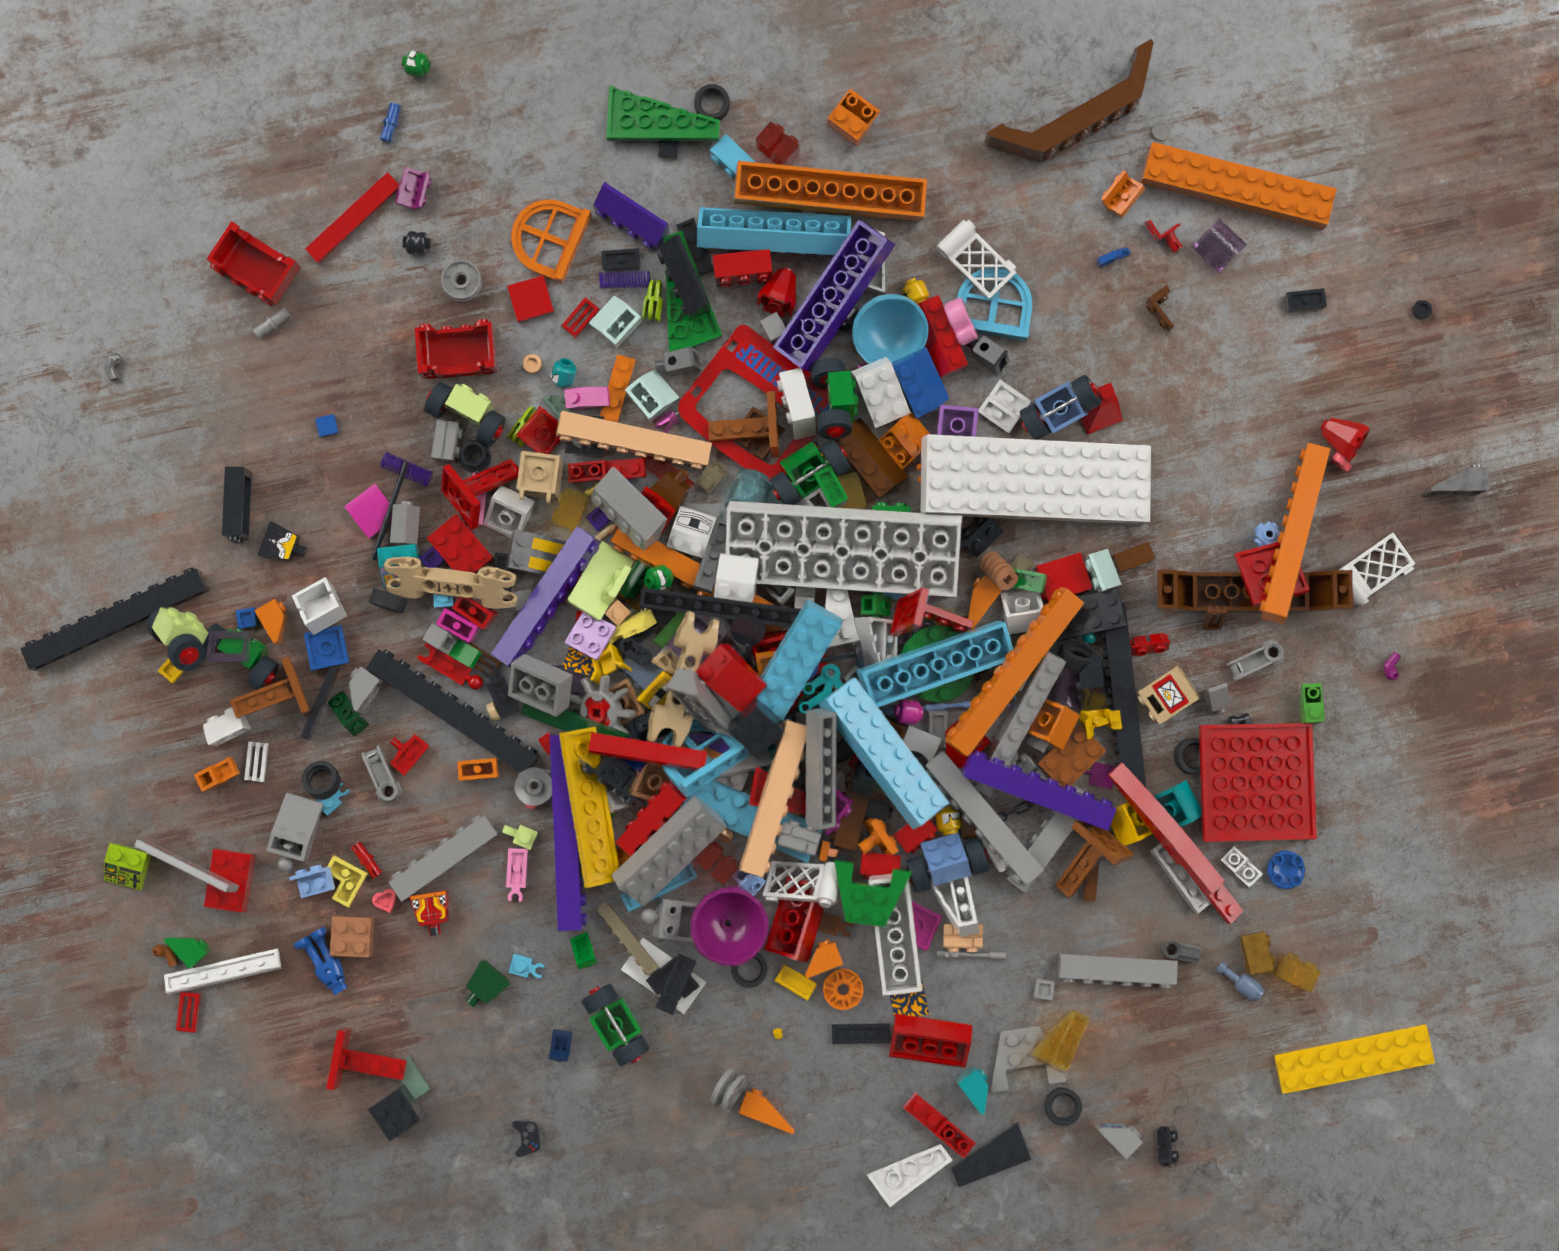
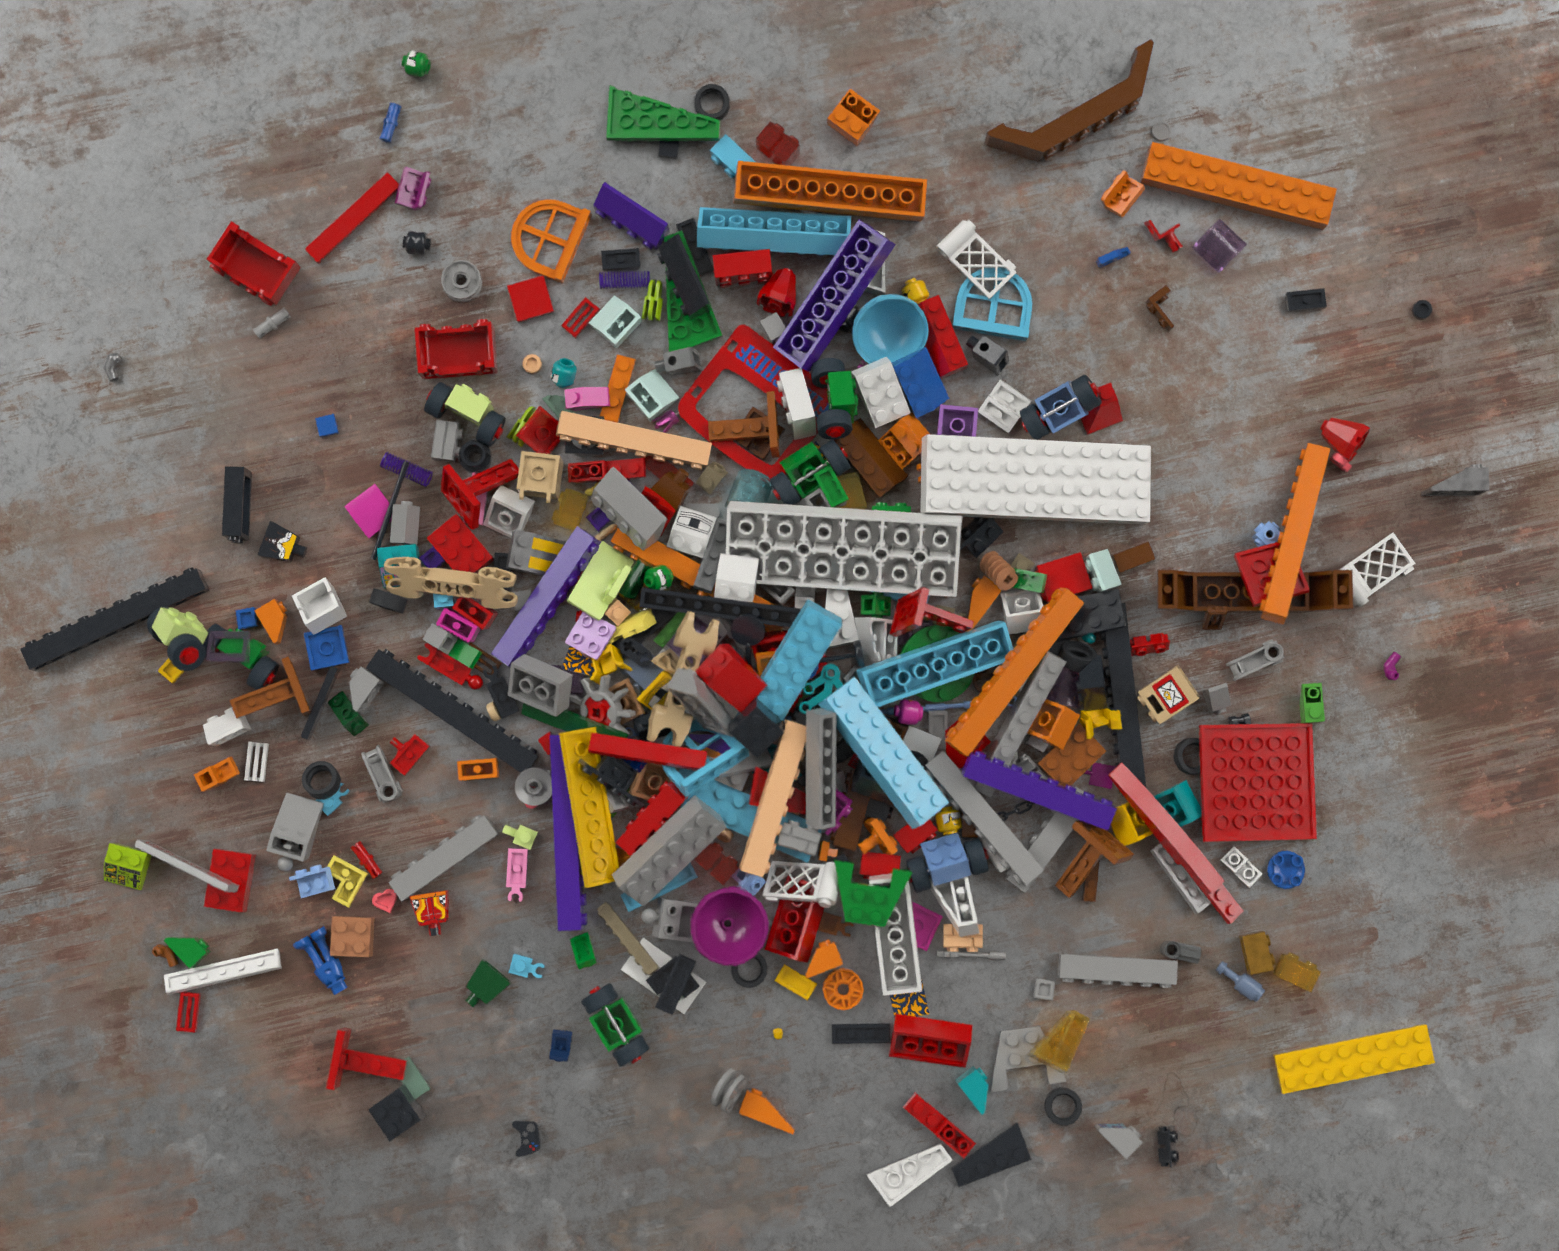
(960, 321): bright pink animal -> none

